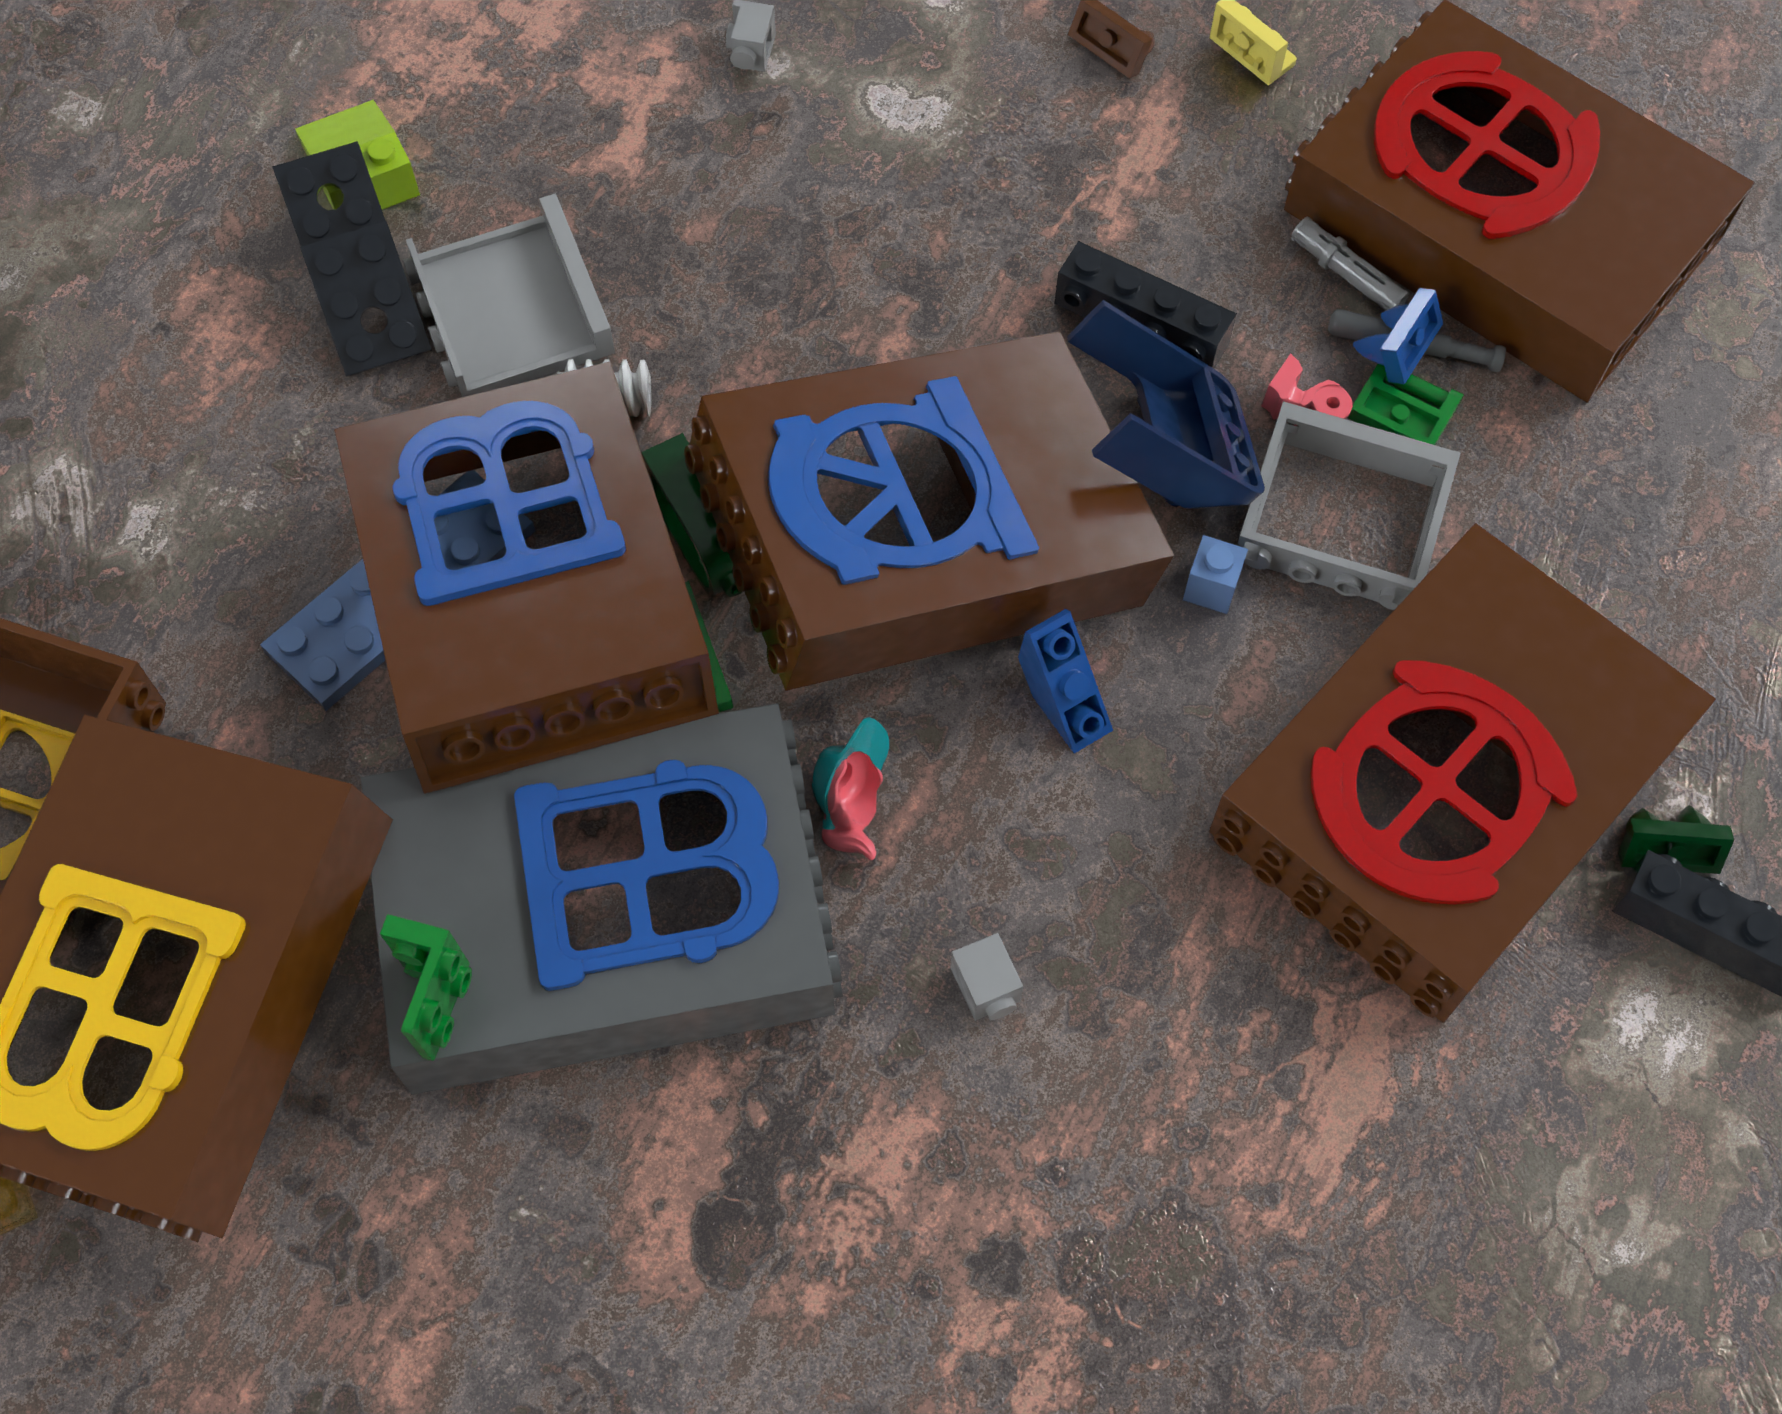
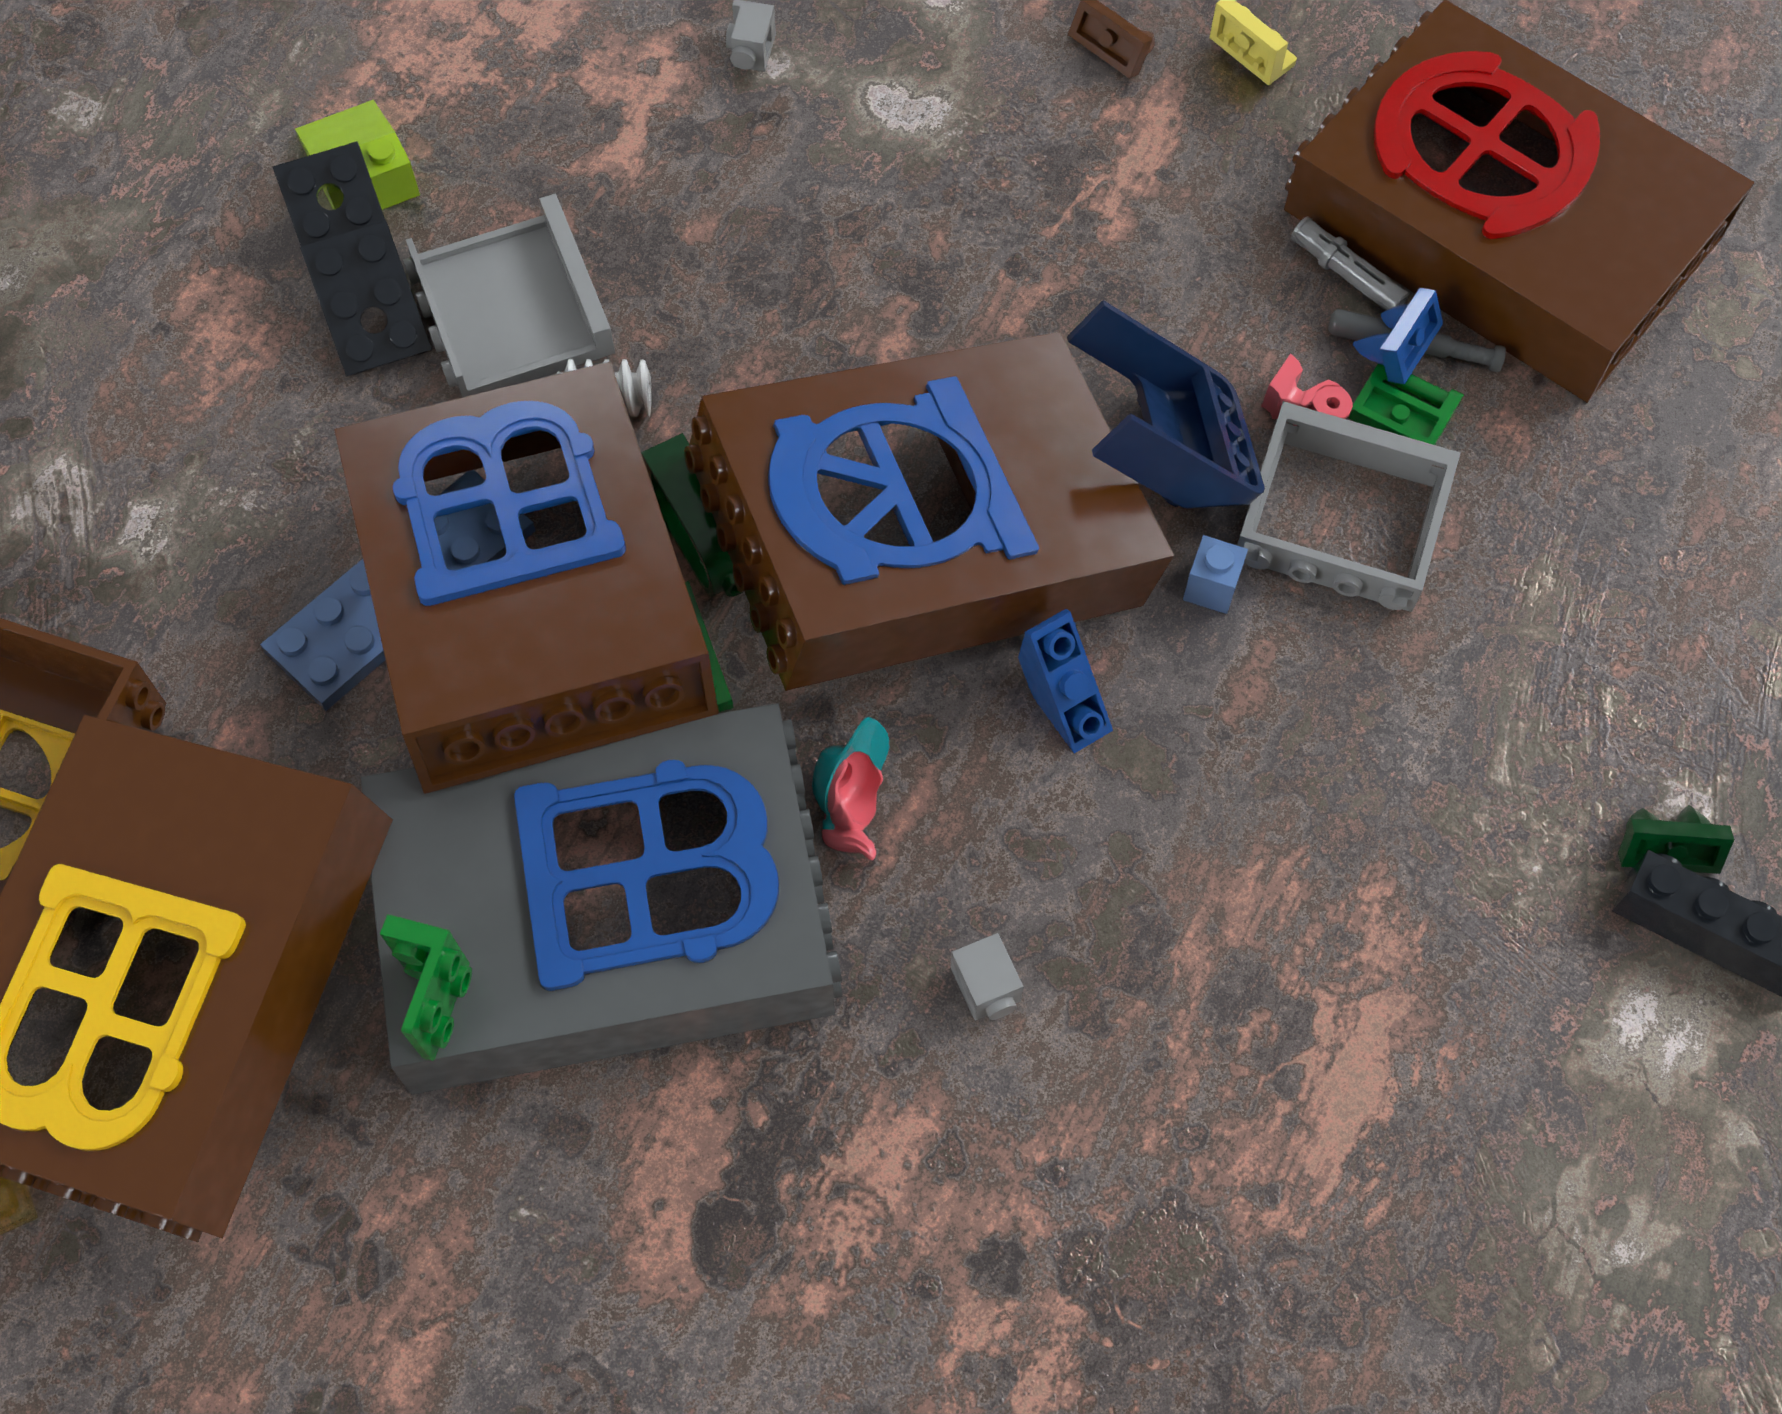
(1161, 306): black brick -> none
(1529, 672): reddish brown panel -> none

